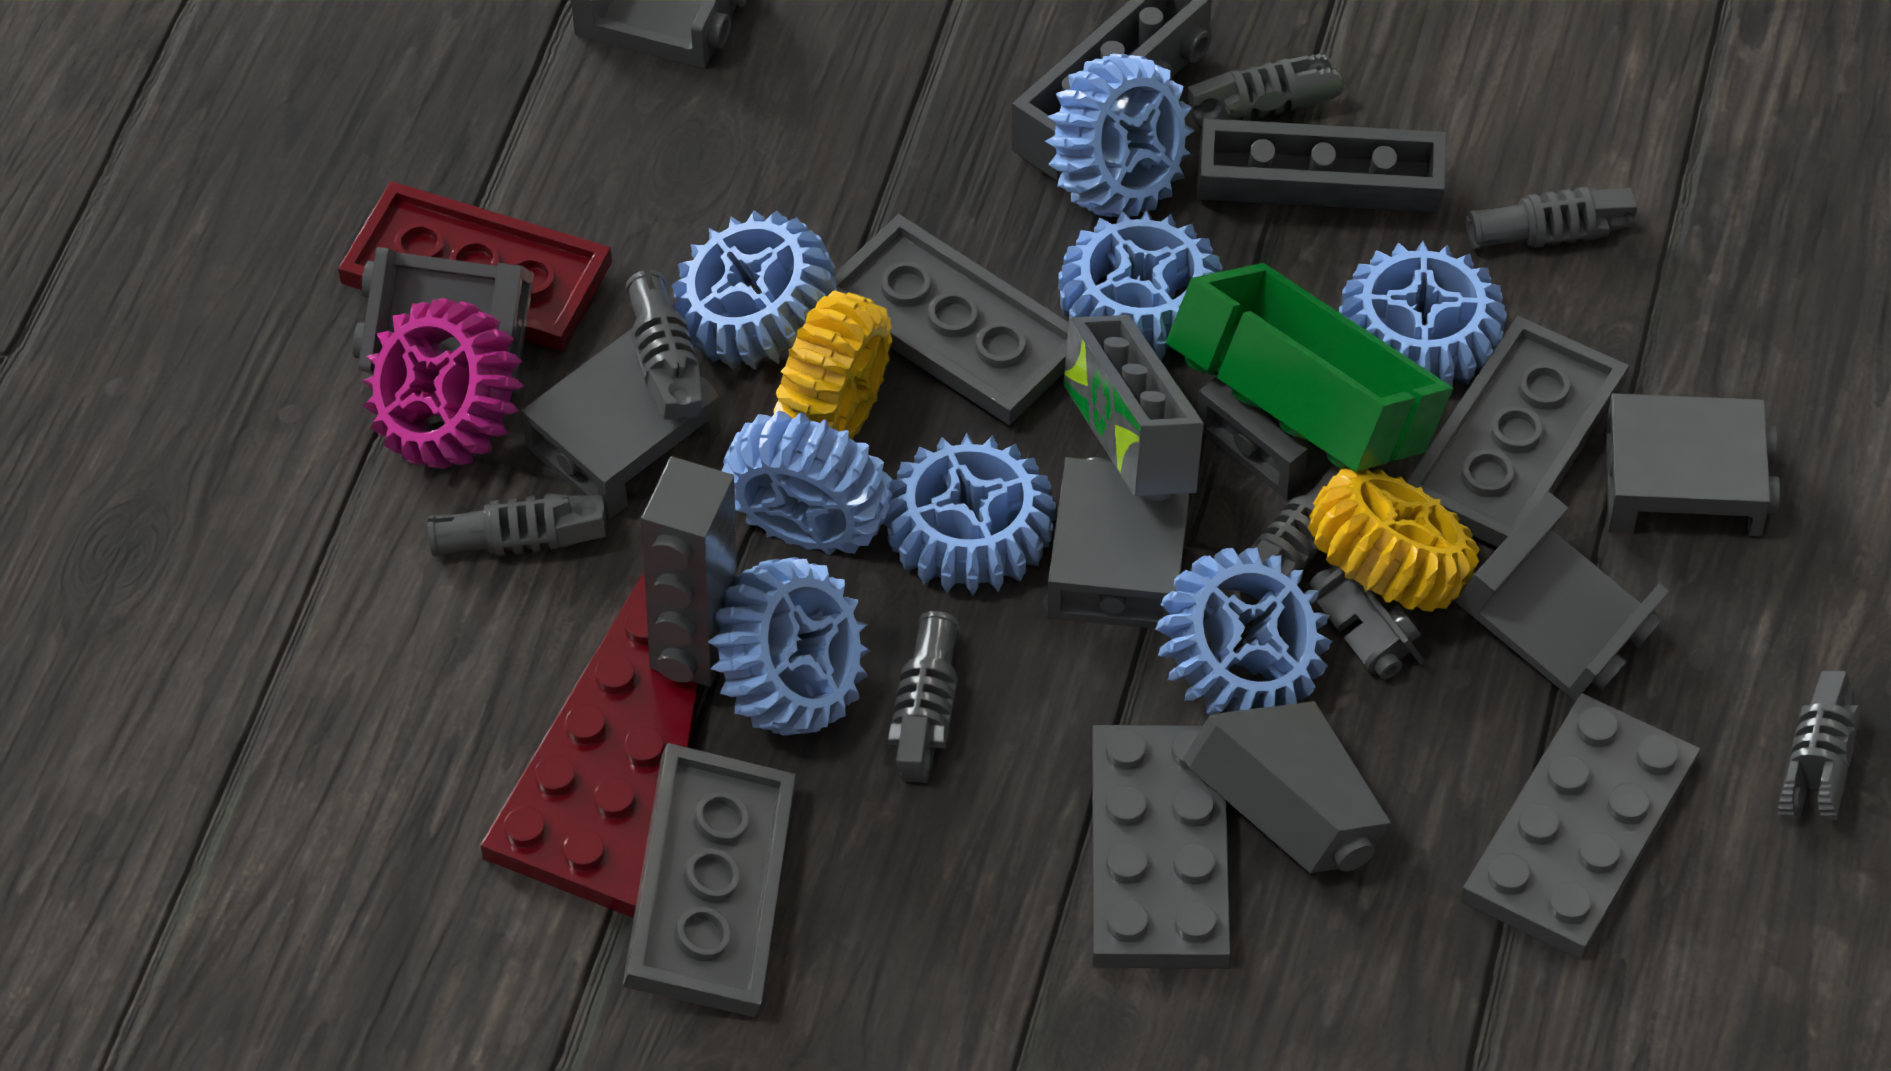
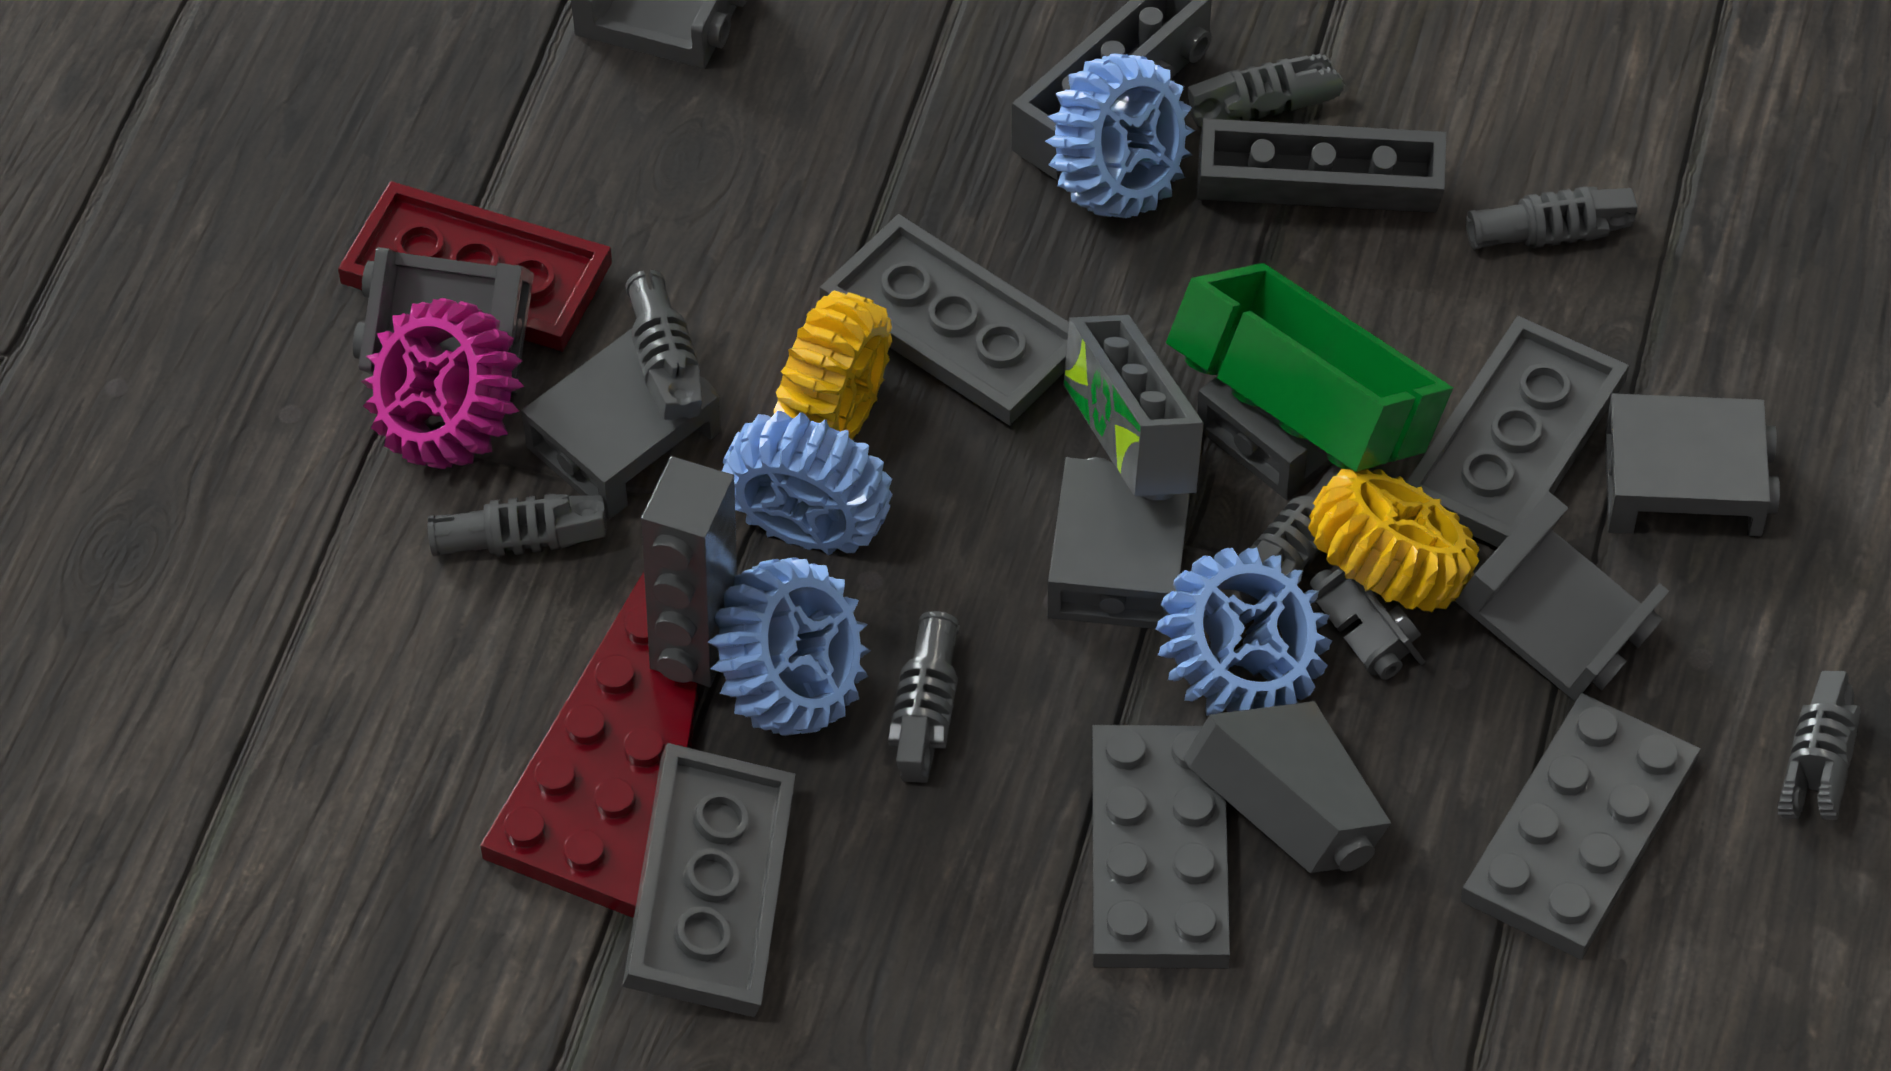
(722, 308): light blue gear -> none
(966, 525): light blue gear -> none
(1146, 268): light blue gear -> none
(1456, 303): light blue gear -> none

